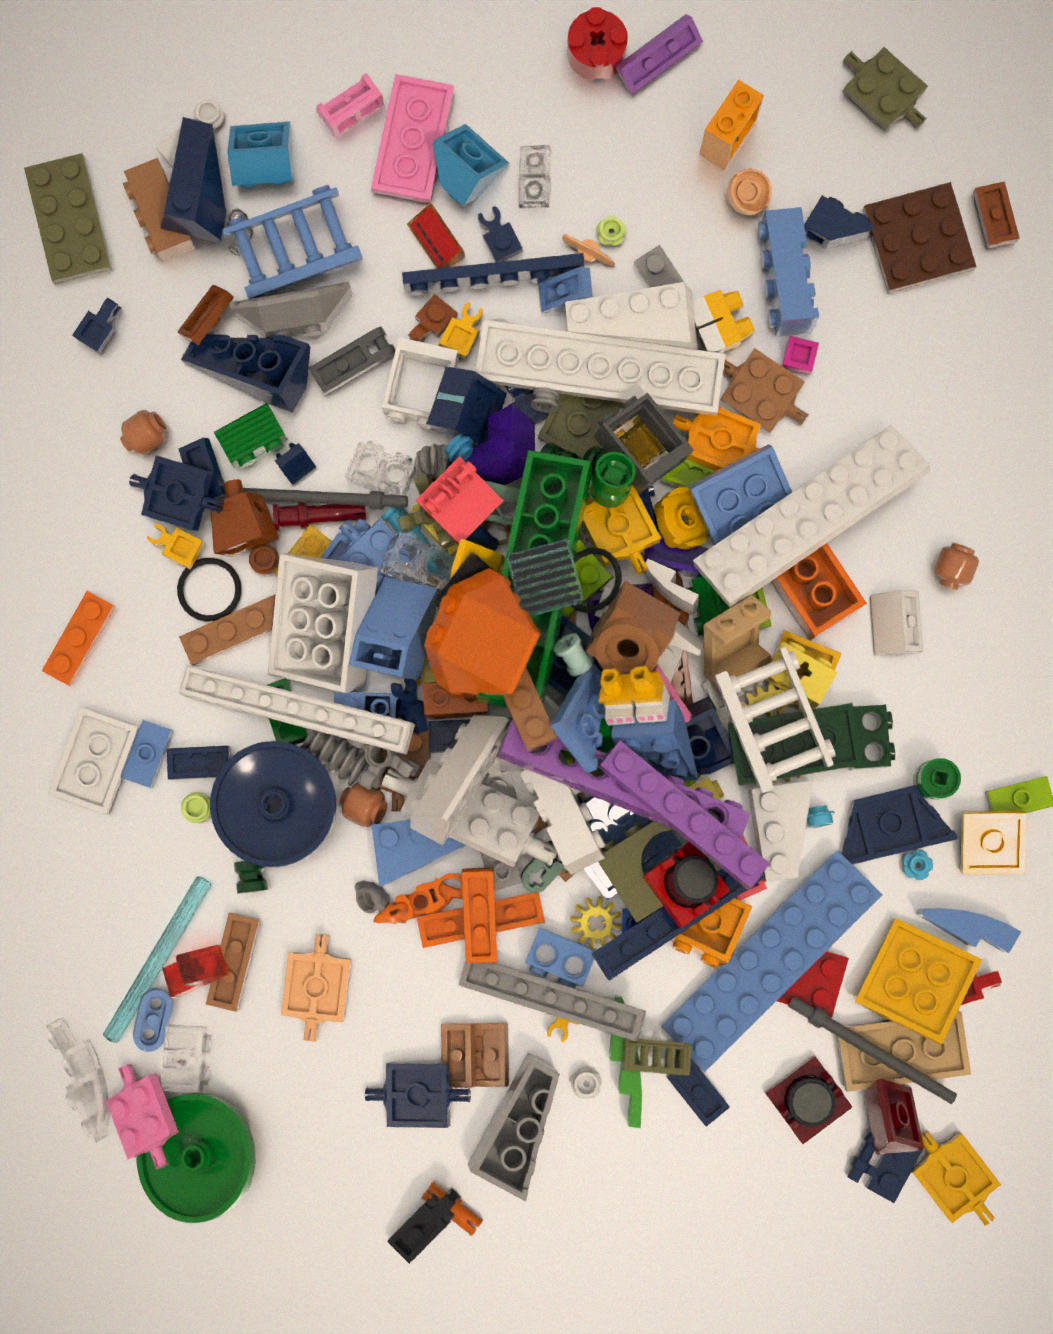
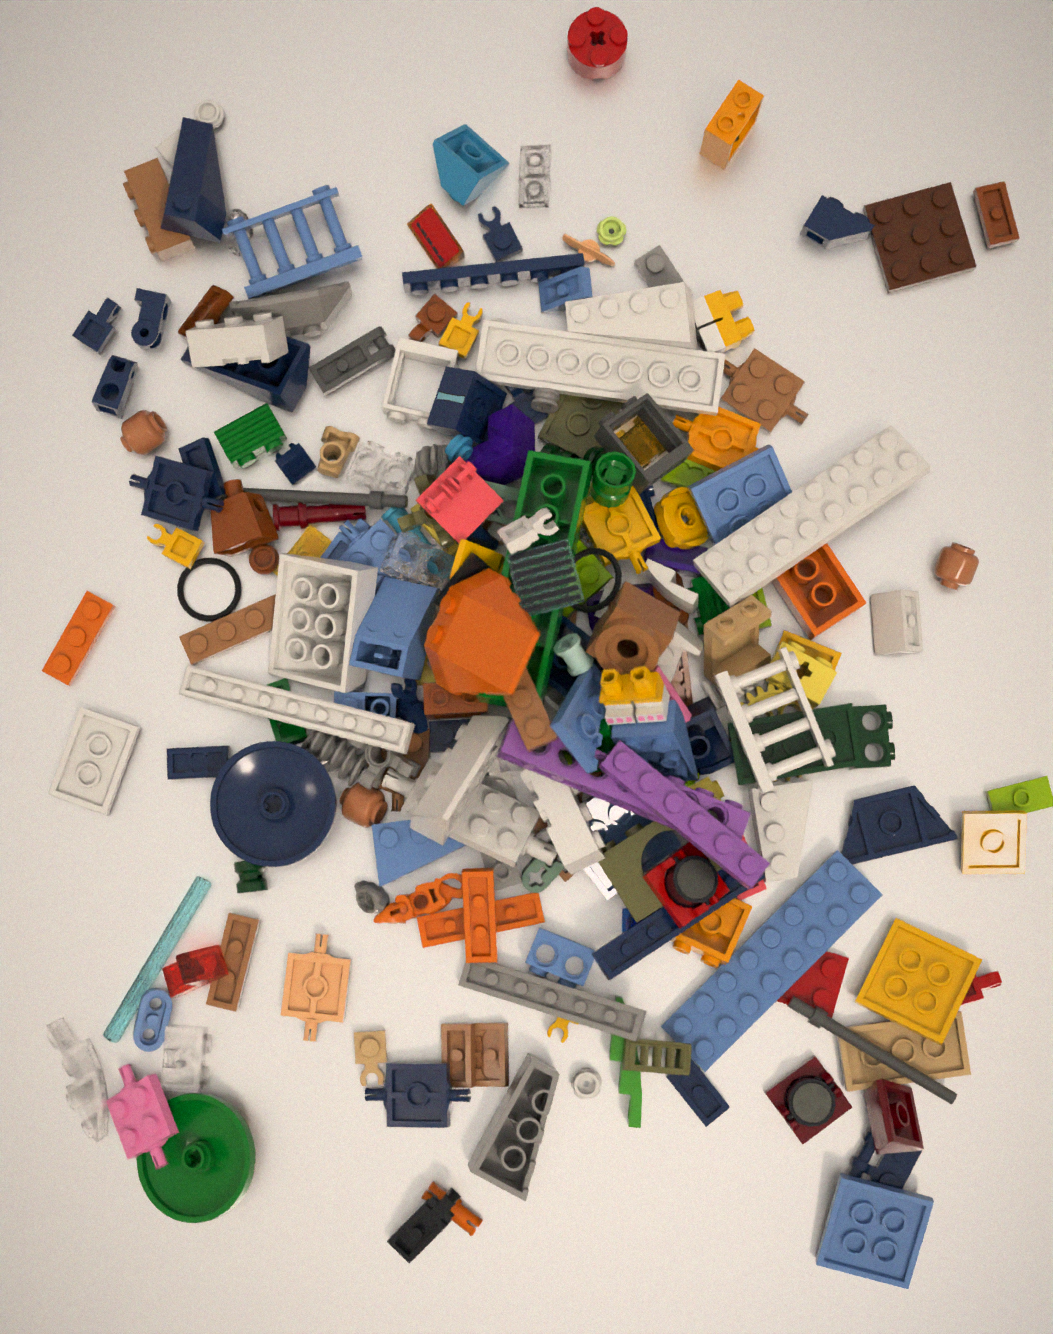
(68, 218): olive plate -> none
(115, 386): none -> dark blue leg
(147, 754): medium blue plate -> none
(152, 318): none -> dark blue leg
(196, 807): yellowish green plate -> none
(237, 340): none -> white wedge
(260, 154): dark azure slope -> none
(338, 447): none -> tan plate
(351, 106): bright pink hinge -> none
(371, 1050): none -> tan plate
(413, 121): bright pink plate -> none
(524, 531): none -> white plate
(595, 911): light yellow gear -> none
(659, 53): medium lavender plate -> none
(749, 191): light nougat hair -> none
(787, 272): medium blue wedge -> none
(800, 354): dark pink plate -> none
(820, 817): medium azure plate -> none
(874, 1231): none -> medium blue plate
(885, 88): olive plate -> none
(909, 865): medium azure plate -> none
(937, 778): green wheel -> none
(956, 1178): yellow plate -> none
(972, 927): medium blue slope -> none

